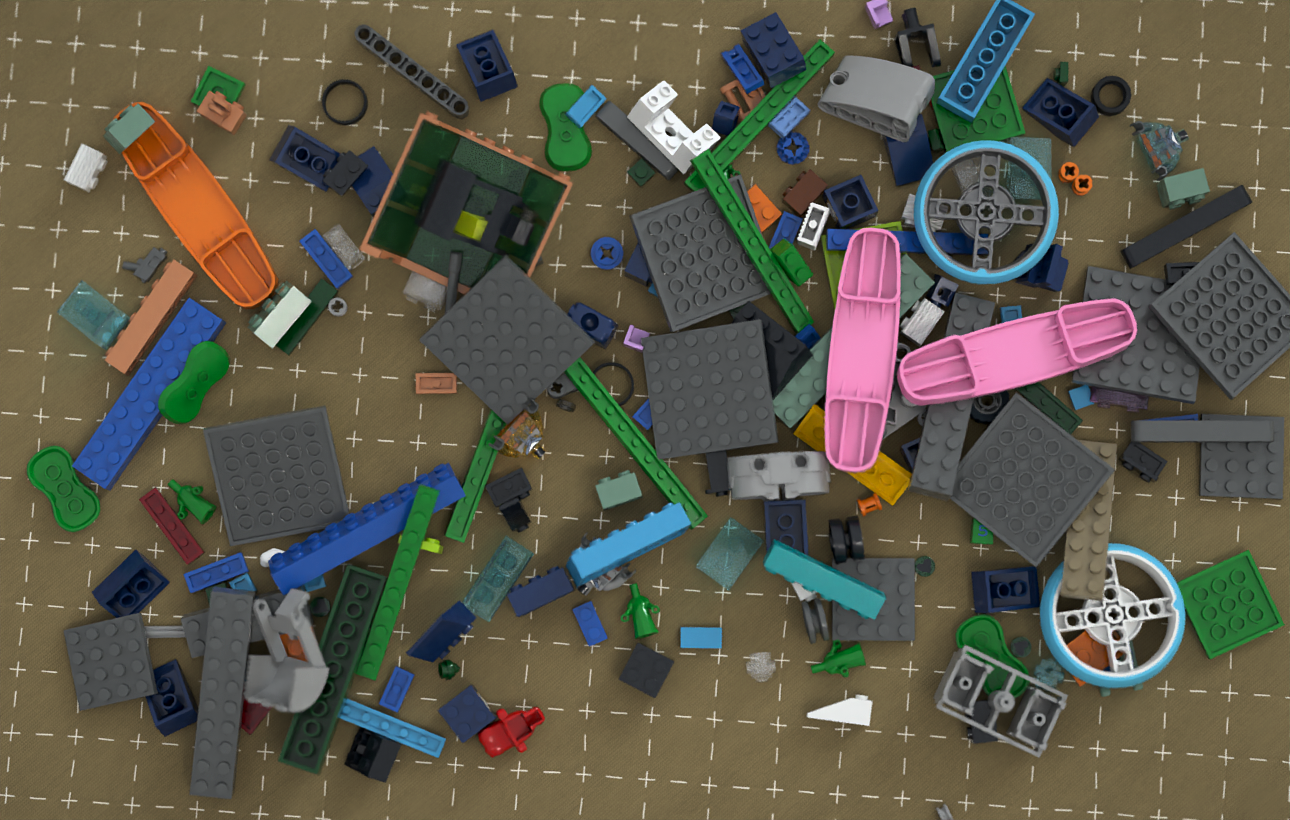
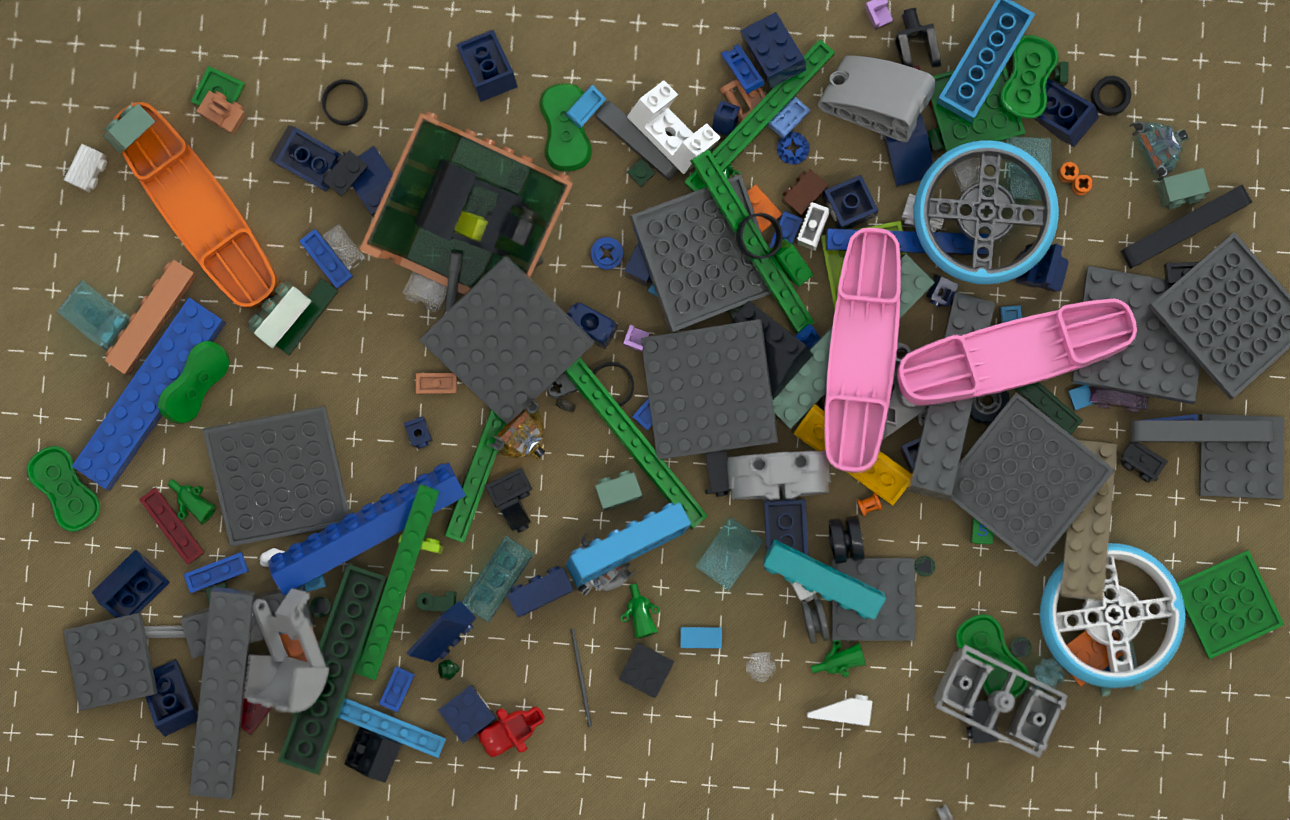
(147, 268): dark grey piece -> none
(243, 582): dark azure tile -> none
(333, 302): light grey bush -> none
(407, 63): dark grey beam -> none
(418, 424): none -> dark blue brick
(429, 602): none -> dark green leg
(581, 677): none -> dark grey piece
(590, 623): blue plate -> none
(779, 236): none -> black tyre
(921, 322): white brick -> none
(1005, 589): dark blue slope -> none
(1026, 88): none -> green plate

